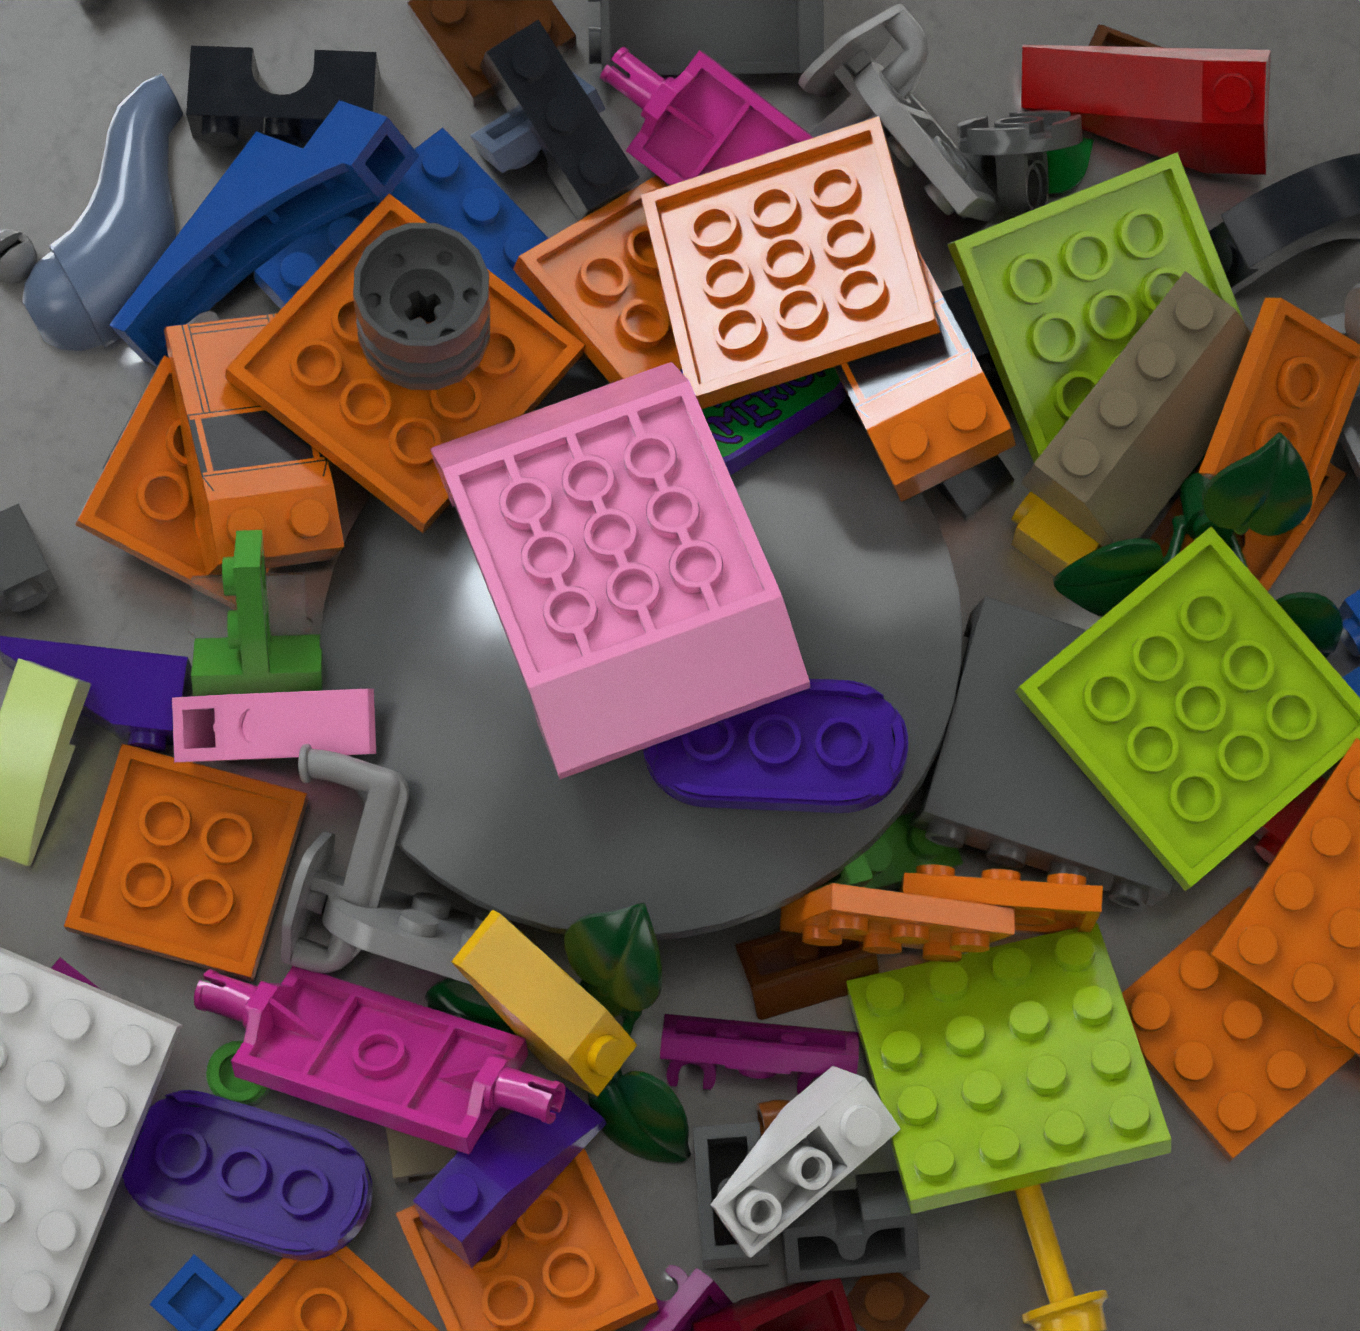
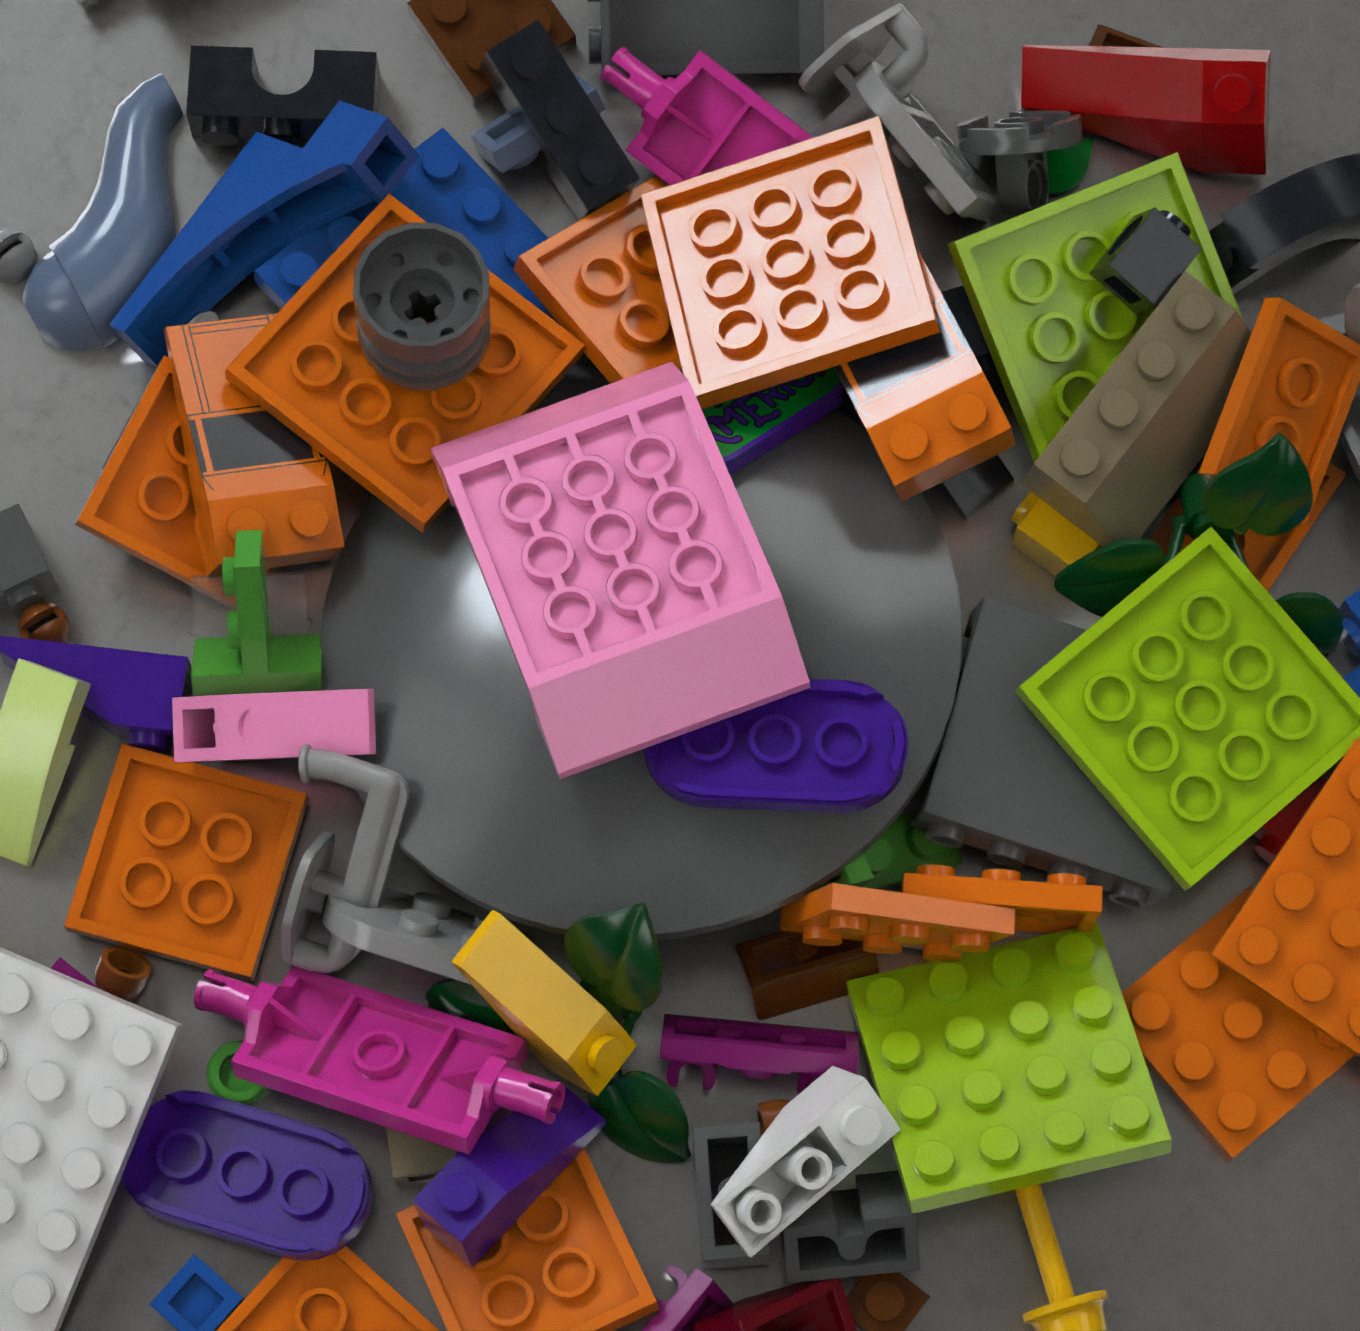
(55, 630): none -> dark orange hinge
(122, 972): none -> dark orange hinge
(1146, 259): none -> black brick

